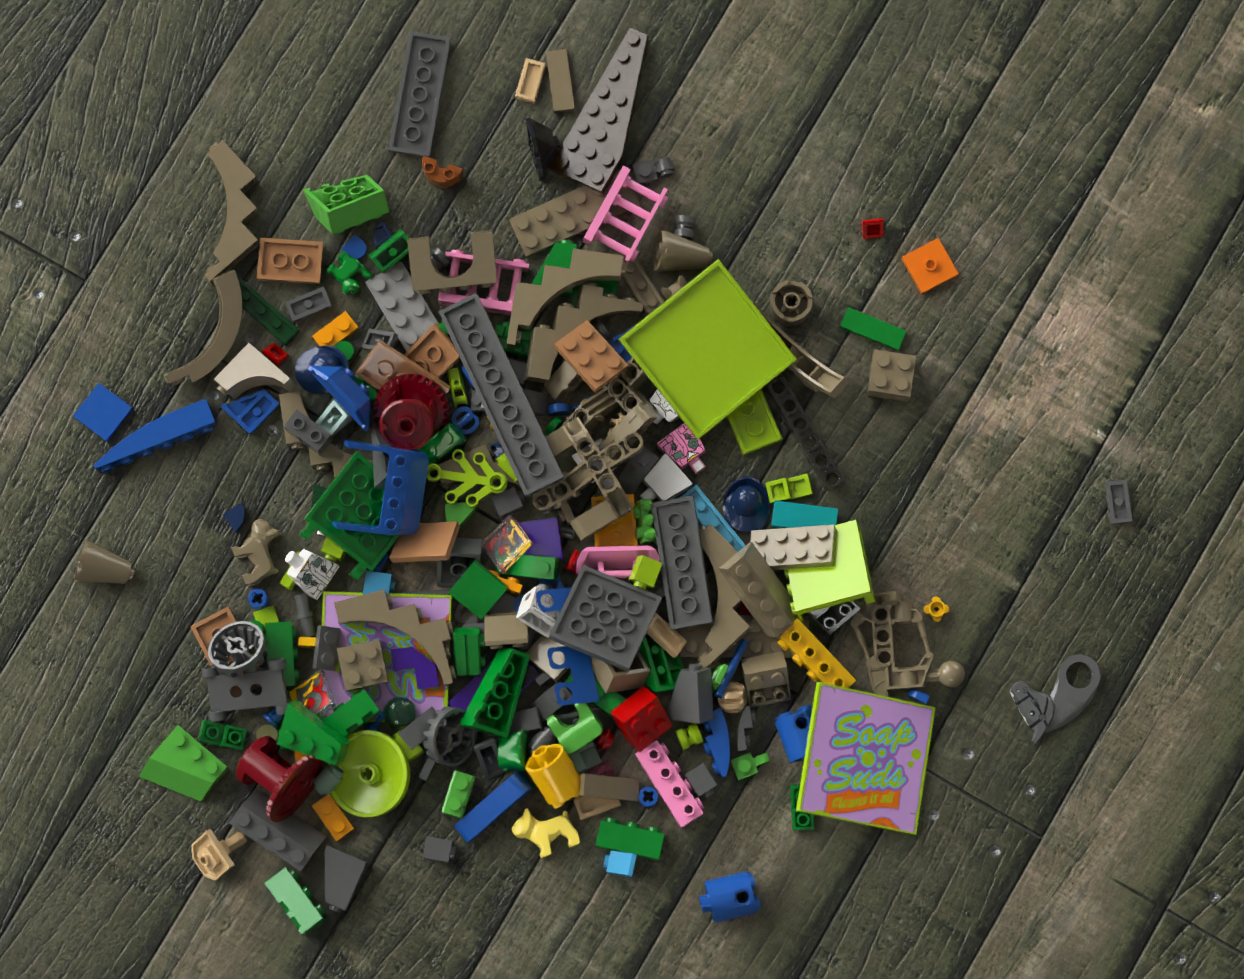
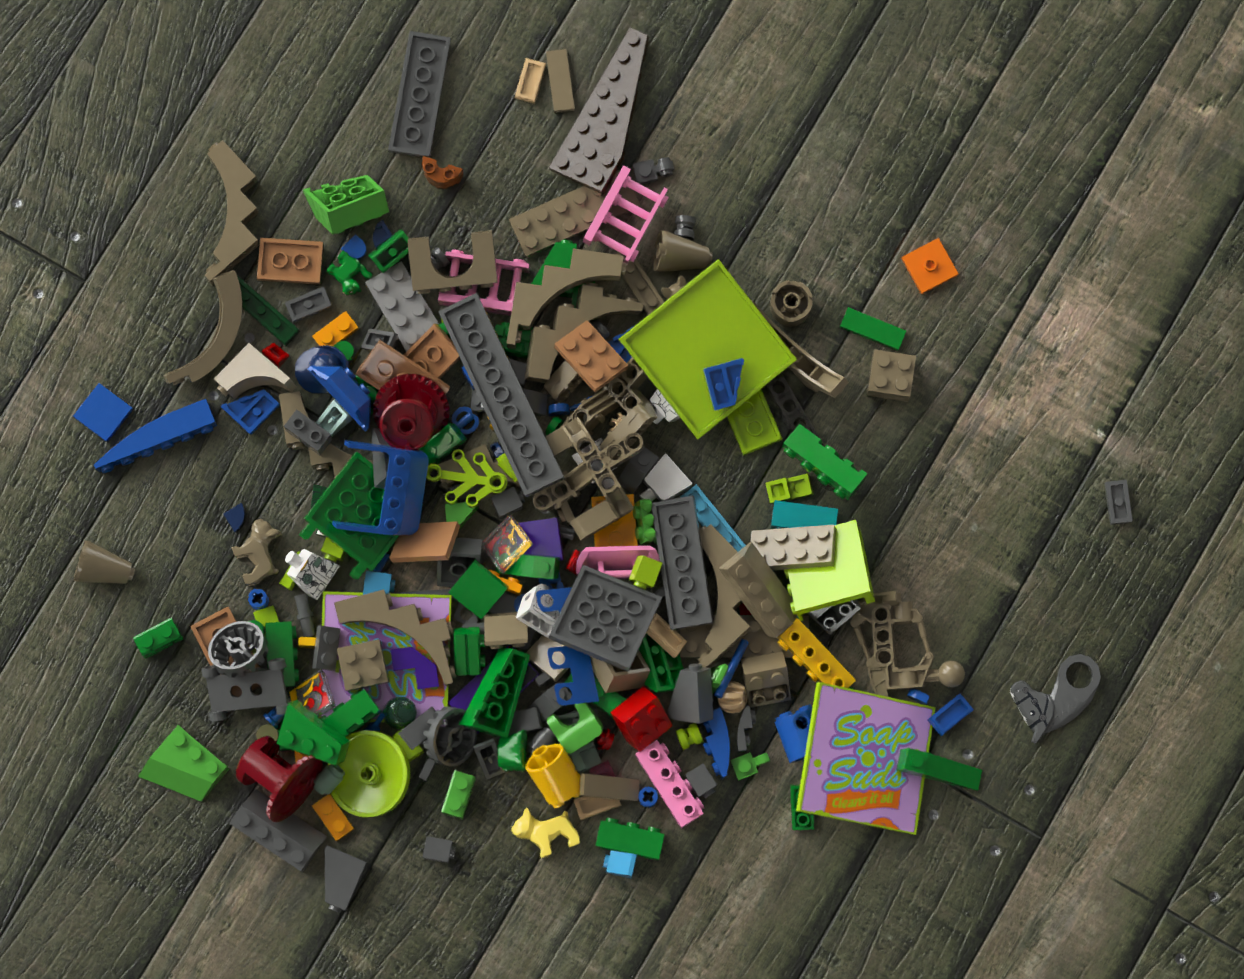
(158, 638): none -> green brick
(213, 855): tan piece -> none
(222, 735): green slope -> none
(296, 901): wedge -> none
(456, 384): lime bar -> none
(494, 806): blue beam -> none
(542, 146): black wedge -> none
(608, 286): green tile -> none
(683, 449): bright pink torso -> none
(722, 899): blue cylinder -> none
(723, 382): none -> blue wing
(746, 504): dark blue hat -> none
(824, 462): none -> green wedge
(872, 228): red slope -> none
(938, 768): none -> green slope
(942, 608): yellow plate -> none
(950, 714): none -> blue tile

